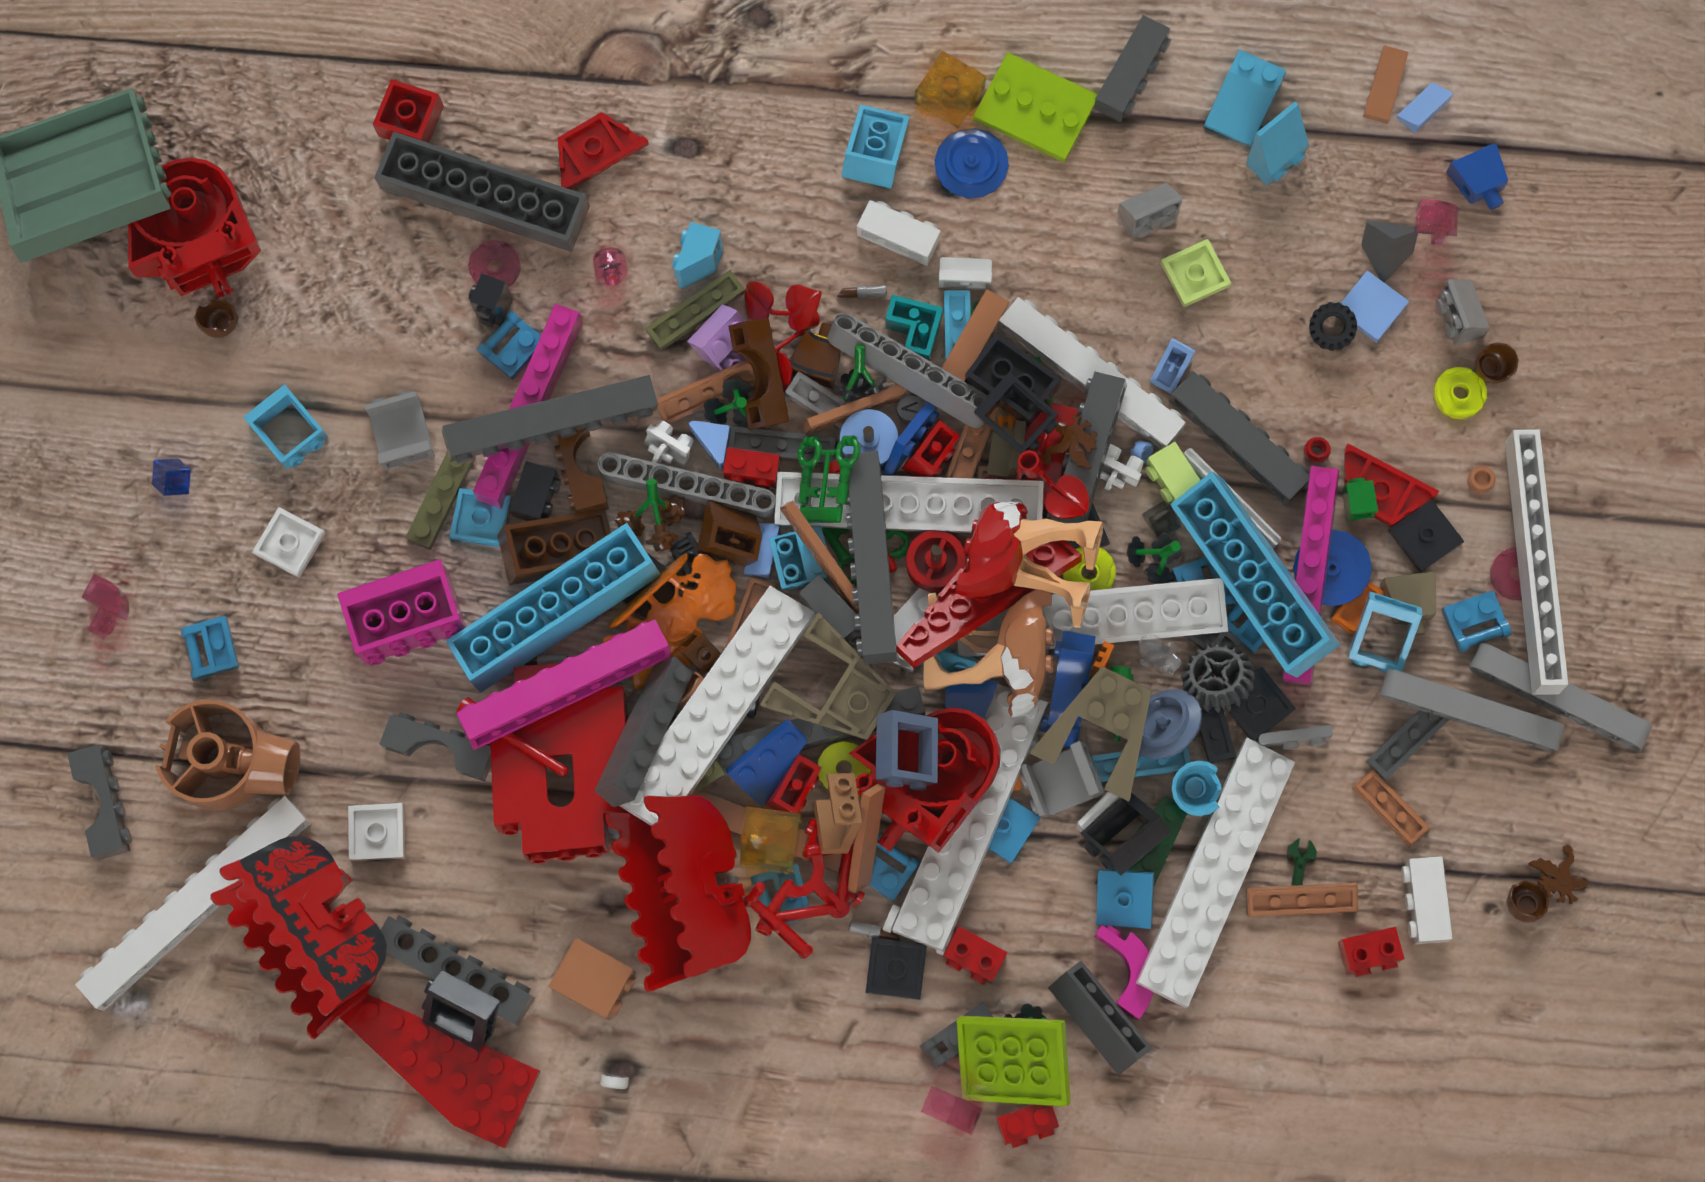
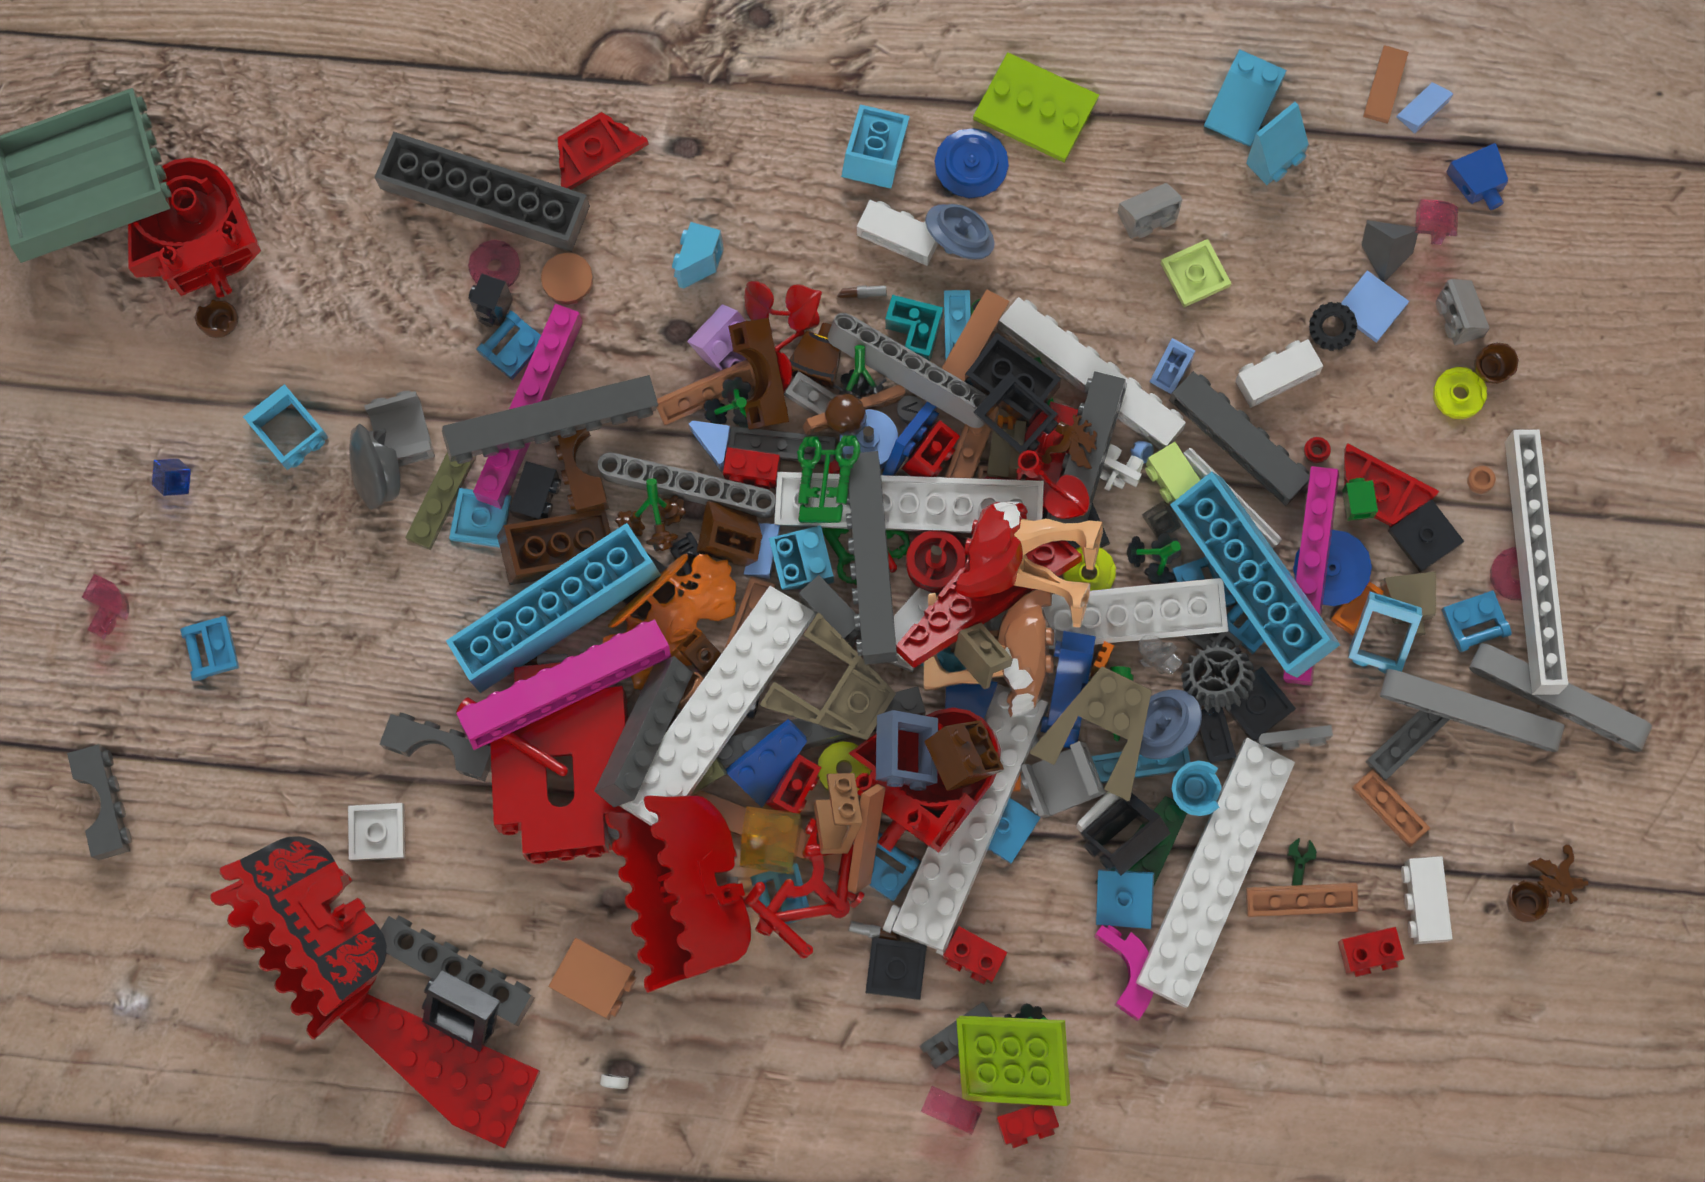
(183, 909): white brick -> none
(268, 766): nougat animal -> none
(289, 542): white plate -> none
(373, 467): none -> dark grey piece
(397, 613): dark pink brick -> none
(408, 112): red brick -> none
(567, 278): none -> nougat tile
(610, 266): clear pink head -> none
(666, 447): white hips -> none
(695, 310): olive plate -> none
(819, 553): nougat tile -> none
(846, 414): none -> reddish brown hair
(950, 89): clear yellow slope -> none
(960, 231): none -> sand blue piece
(963, 754): none -> reddish brown slope
(965, 273): white panel -> none
(981, 654): none -> dark tan panel
(1099, 1017): dark grey brick -> none
(1132, 68): dark grey brick -> none
(1278, 372): none -> white brick

